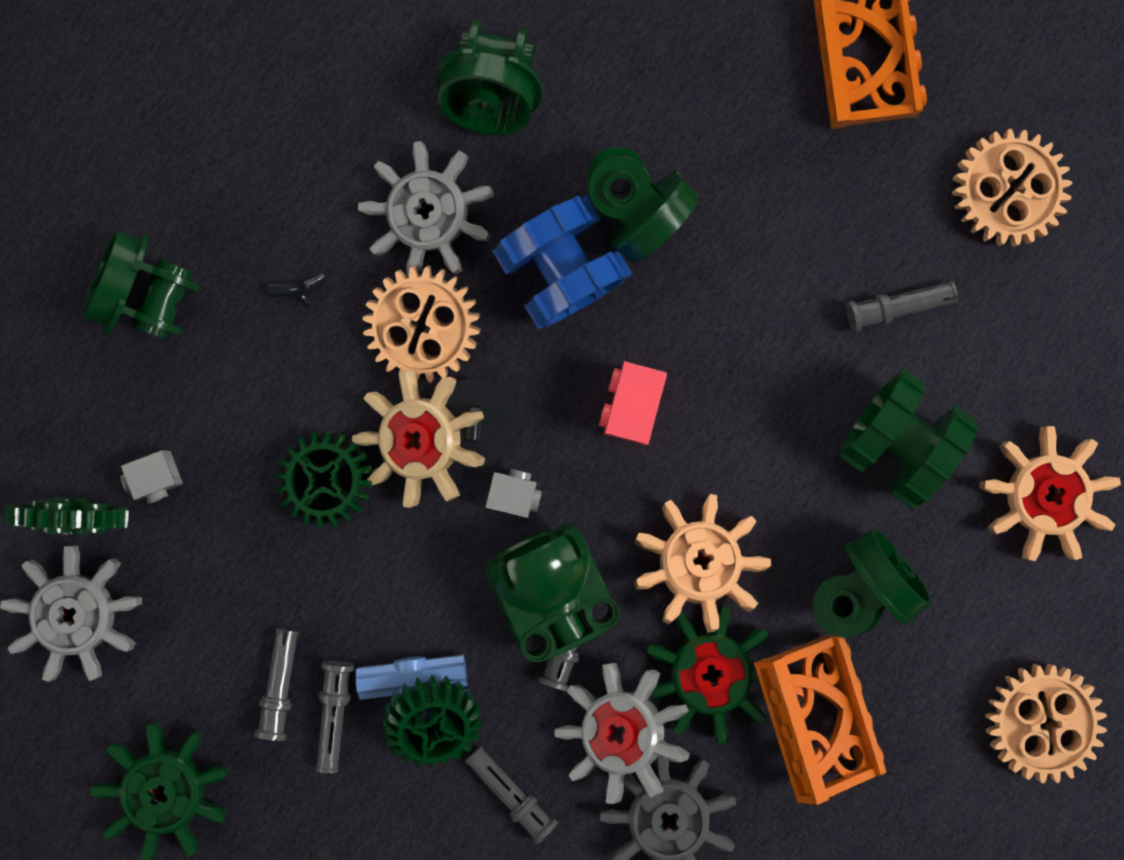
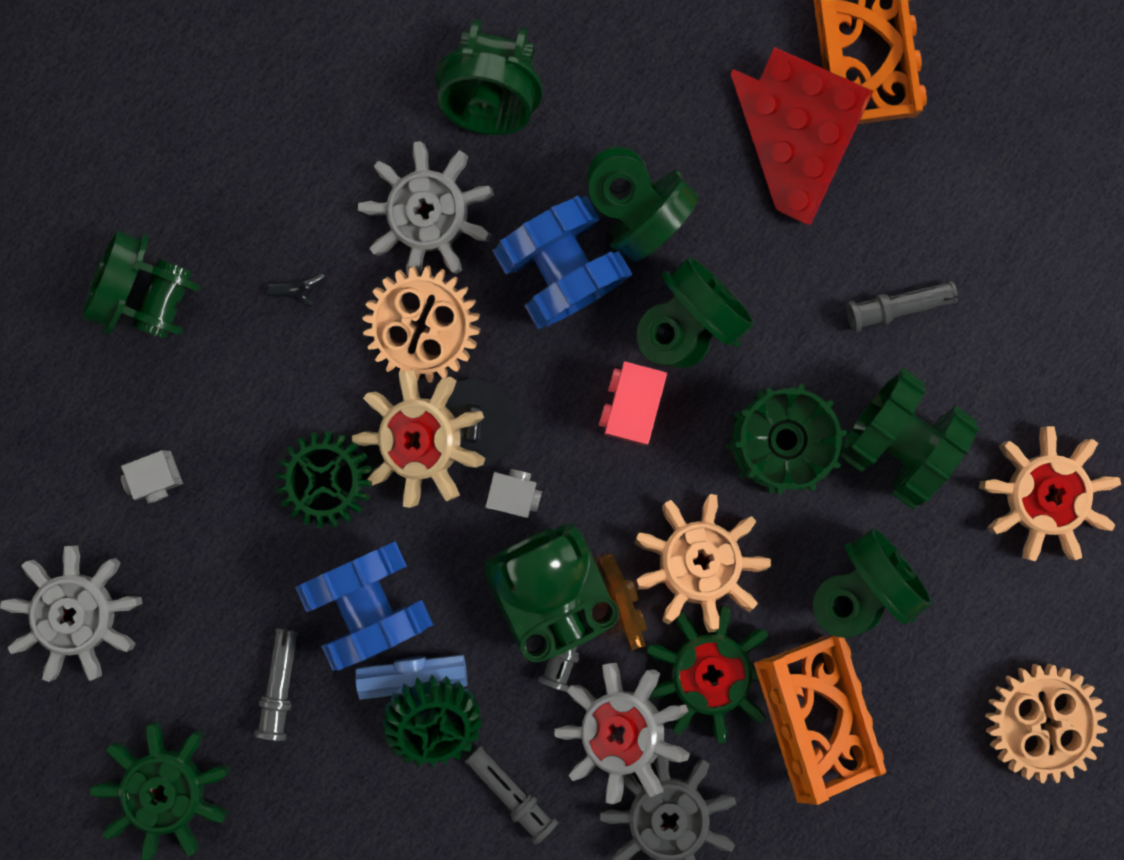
(66, 516): dark green gear -> none
(330, 696): dark grey pin -> none
(364, 607): none -> blue piece
(624, 595): none -> clear orange wing
(684, 327): none -> dark green piece
(799, 127): none -> red wing
(814, 433): none -> dark green piece
(1035, 209): light nougat gear -> none

